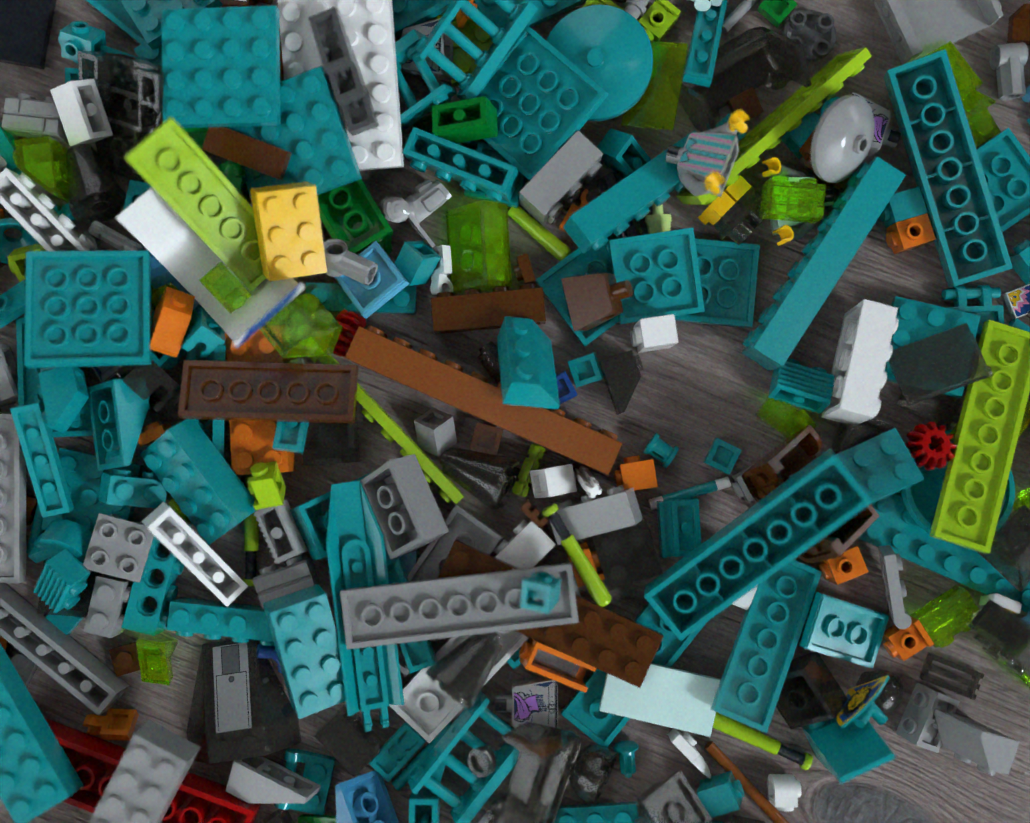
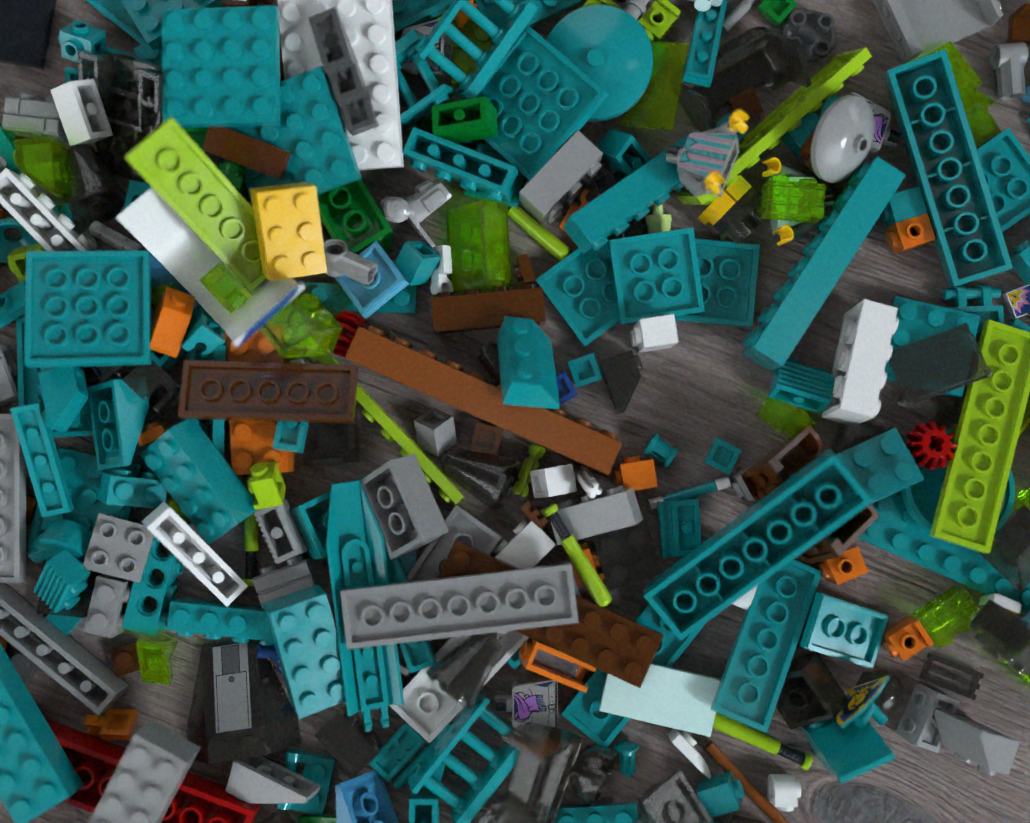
(482, 761): clear smoke tile -> none
(540, 586): teal brick -> none
(594, 299): reddish brown torso -> none
(894, 587): light grey plate -> none

